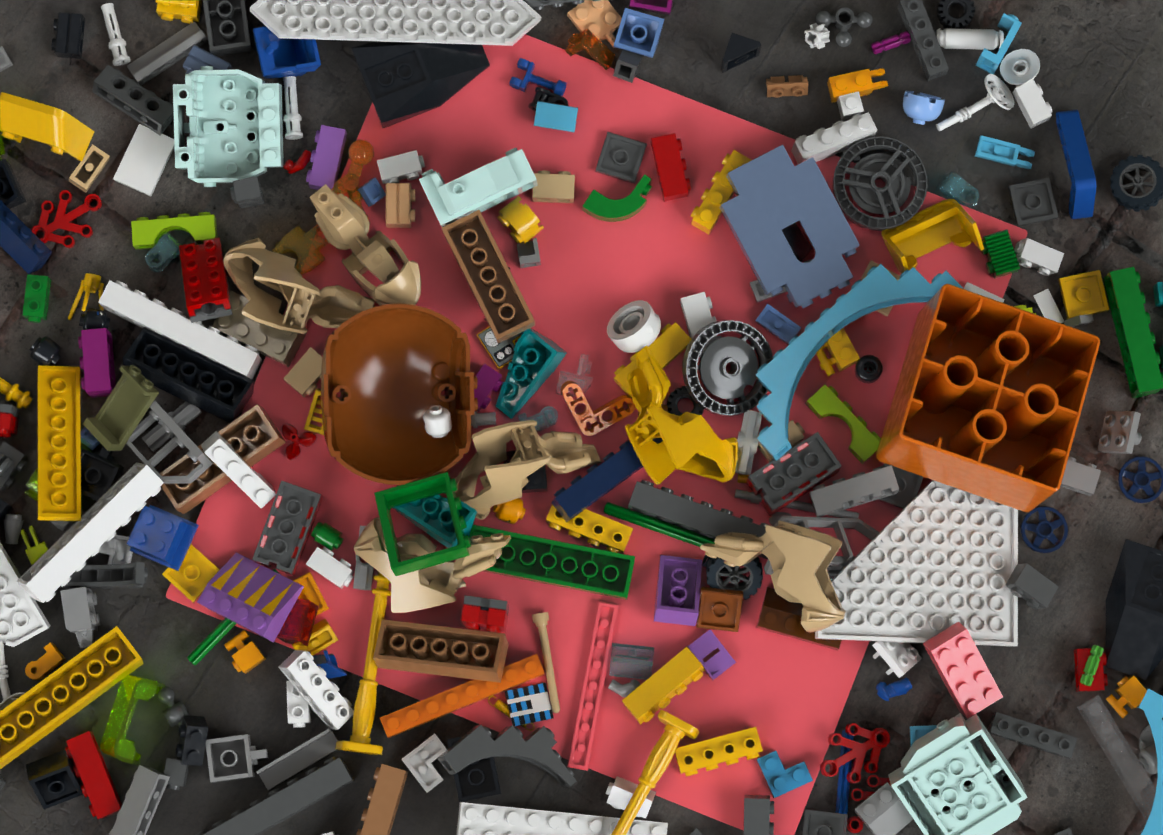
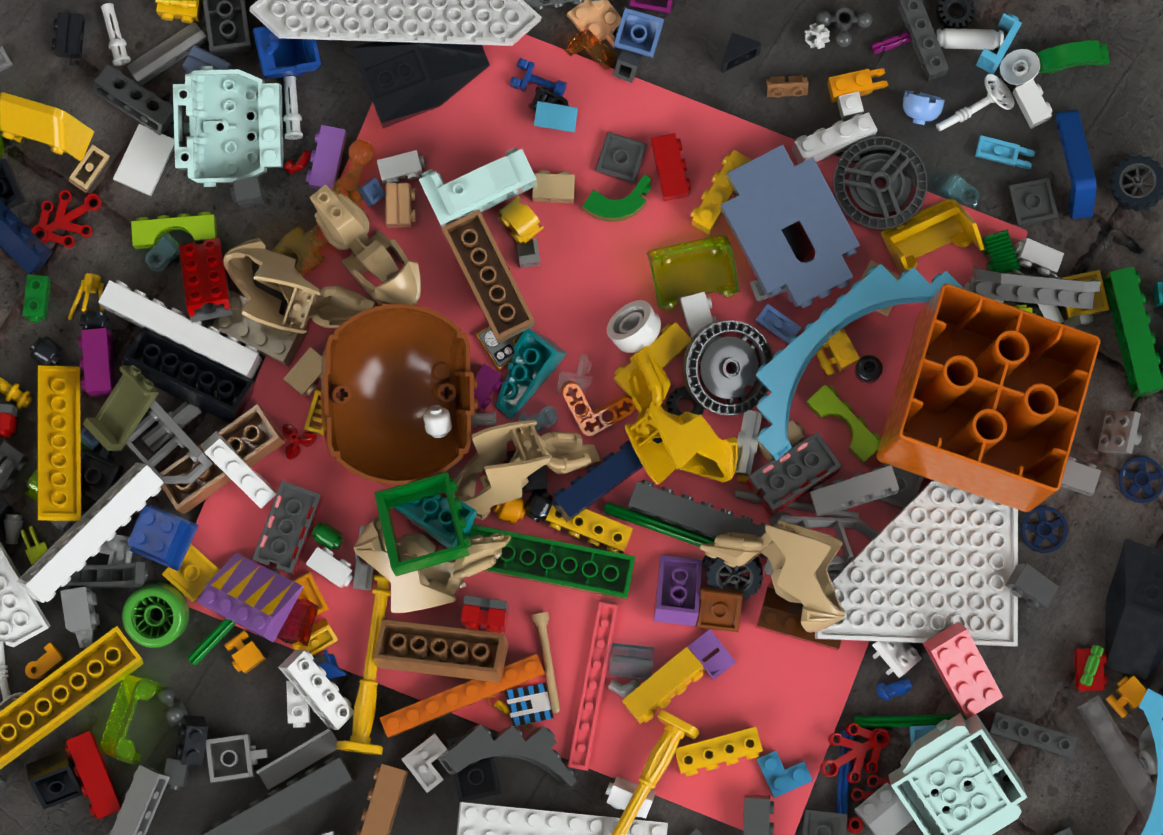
(140, 619): none -> bright green wheel
(538, 505): none -> black head
(691, 269): none -> clear neon green windscreen
(901, 720): none -> green axle
(1034, 289): none -> light grey plate
(1073, 55): none -> green arch

